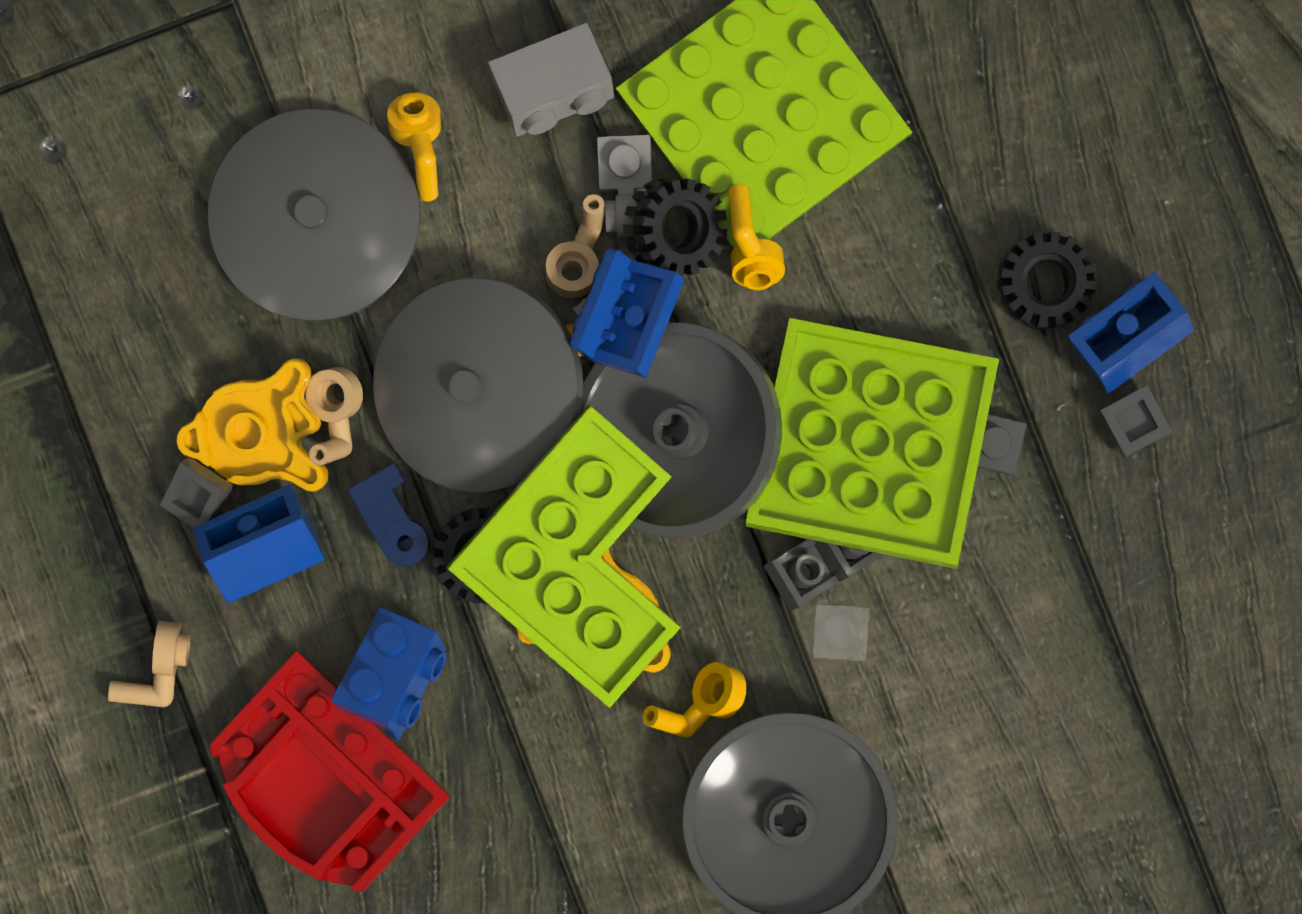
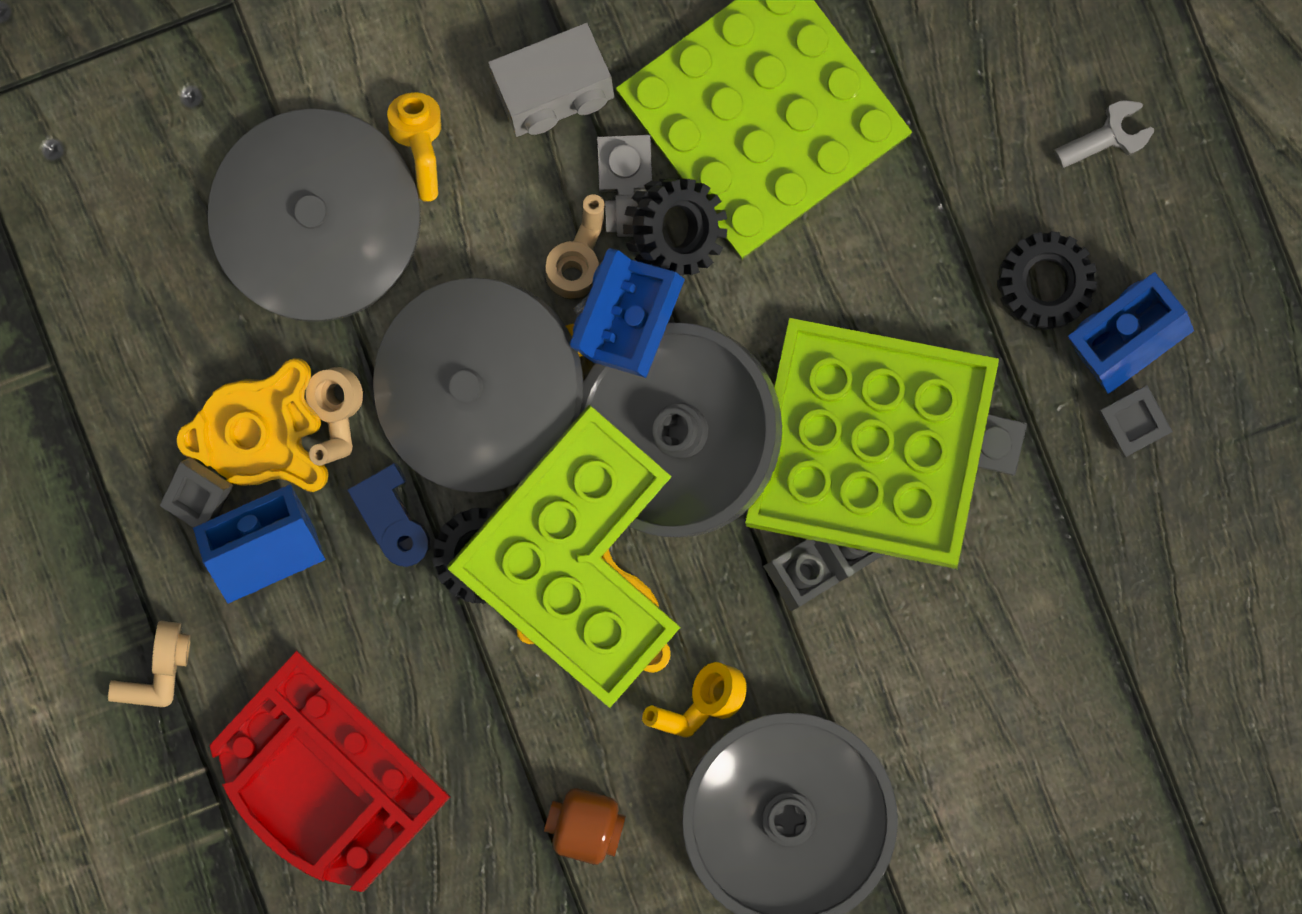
(391, 673): blue bracket -> none
(585, 826): none -> dark orange head
(753, 261): yellow plate -> none
(840, 632): clear plate -> none
(1109, 135): none -> light grey bar

